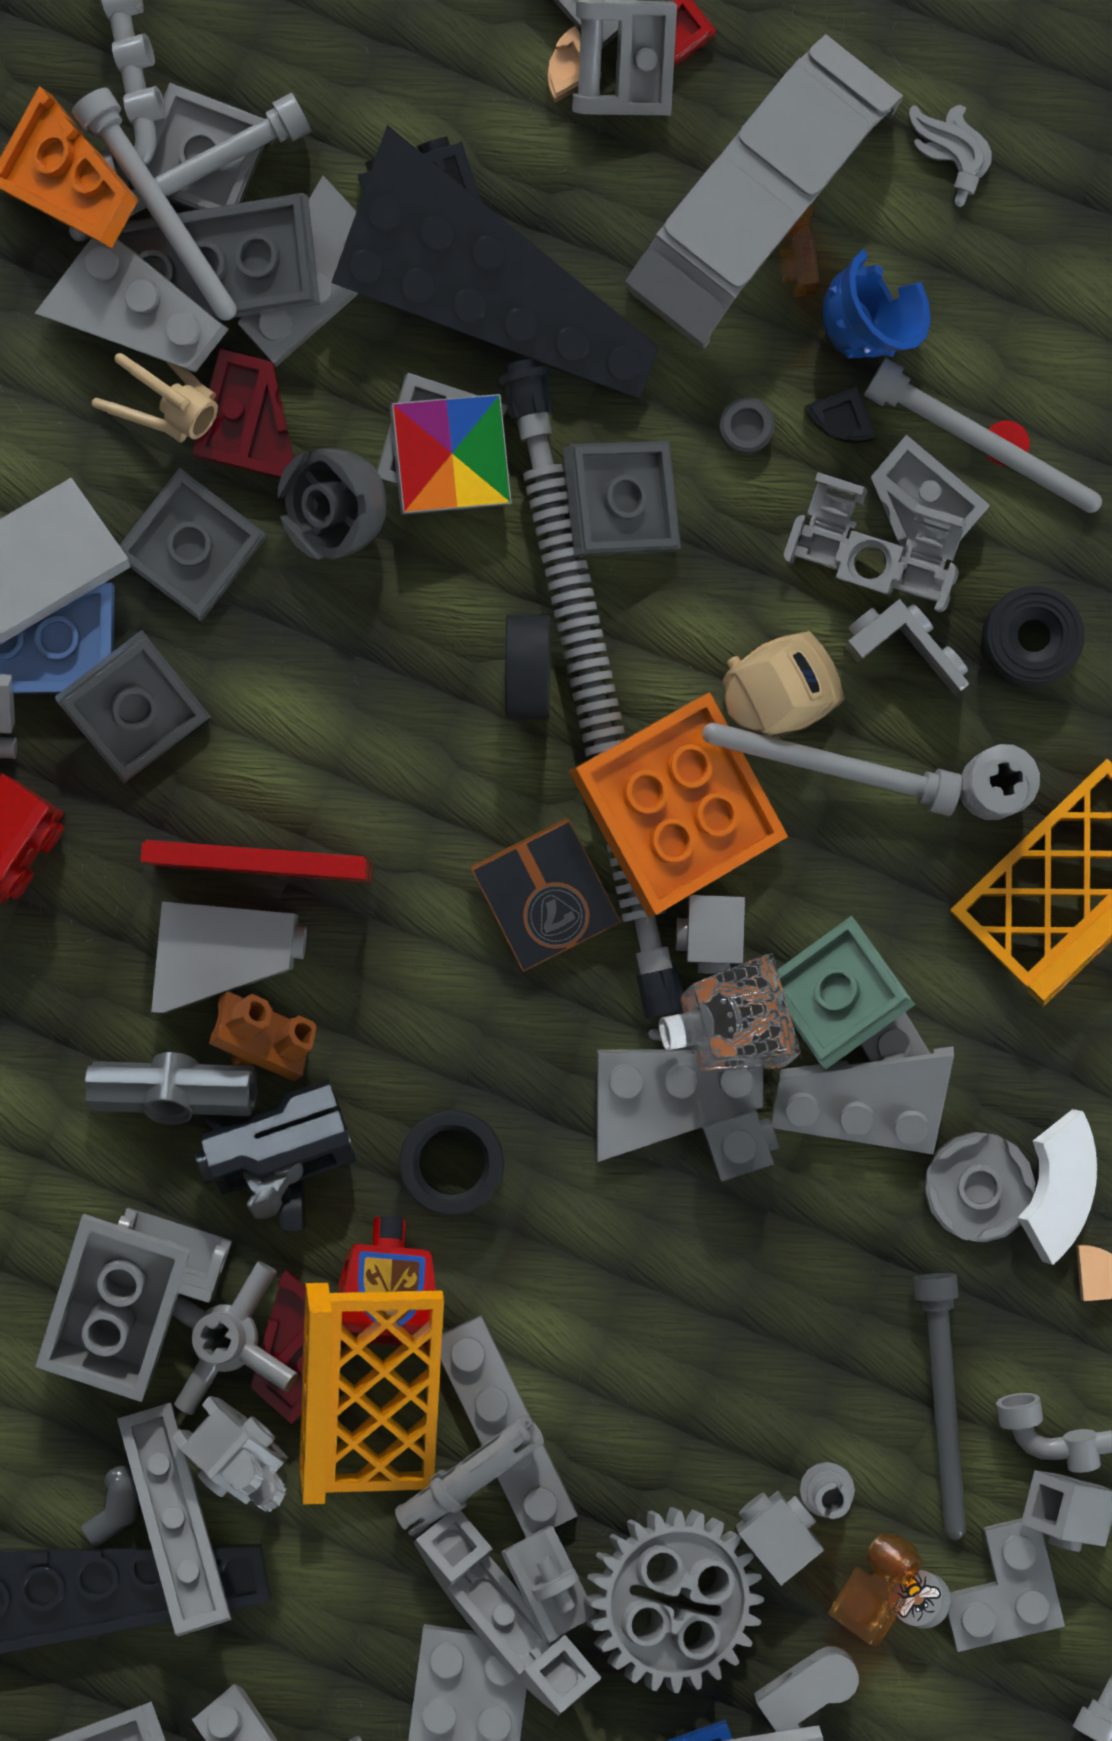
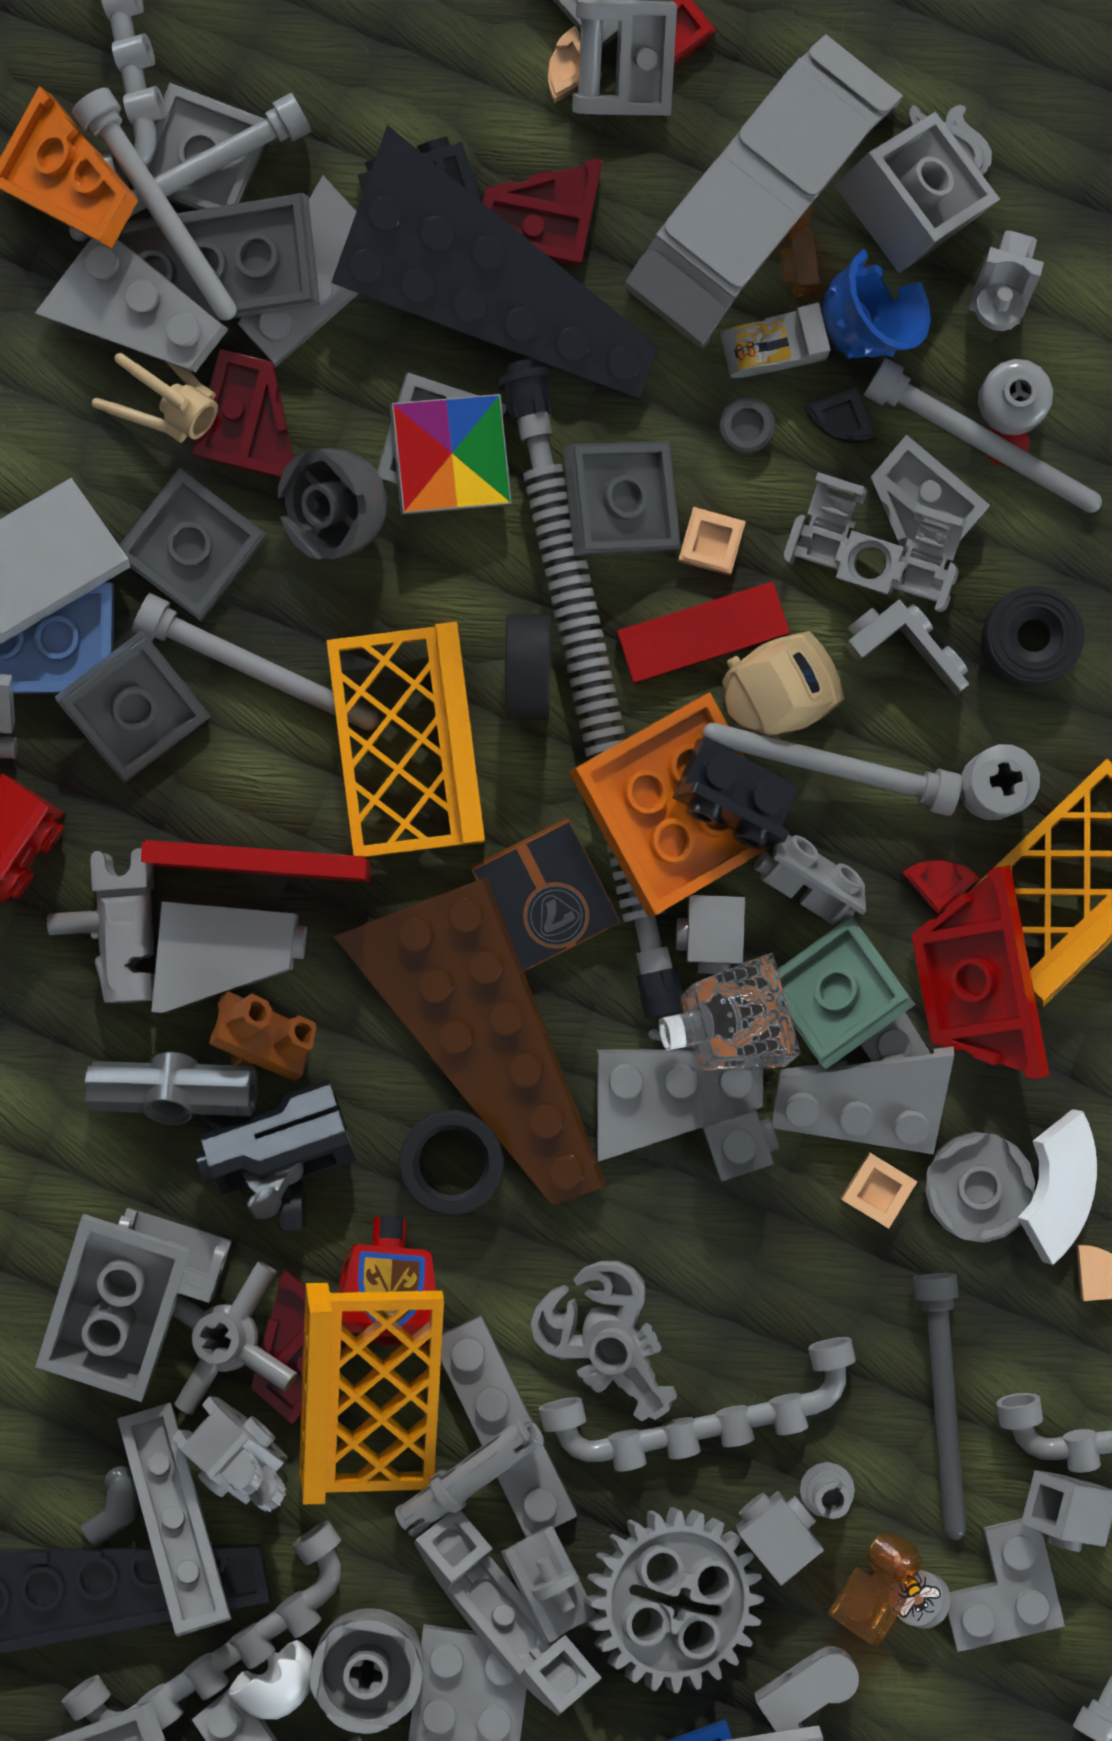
(121, 926): none -> light grey piece
(162, 622): none -> light grey piece
(249, 1644): none -> light grey bar
(279, 1688): none -> white hair
(337, 1681): none -> light grey brick
(453, 733): none -> light orange fence
(469, 1005): none -> reddish brown wing
(551, 209): none -> dark red wing
(608, 1336): none -> light grey animal
(683, 1434): none -> light grey bar
(703, 632): none -> red tile
(711, 541): none -> light nougat tile
(735, 793): none -> black bracket
(776, 343): none -> light grey leg
(833, 888): none -> light grey hinge
(878, 1190): none -> light nougat tile
(916, 191): none -> light grey slope
(939, 882): none -> red tile
(980, 978): none -> red wing
(1000, 407): none -> light grey head
(1006, 282): none -> light grey hips

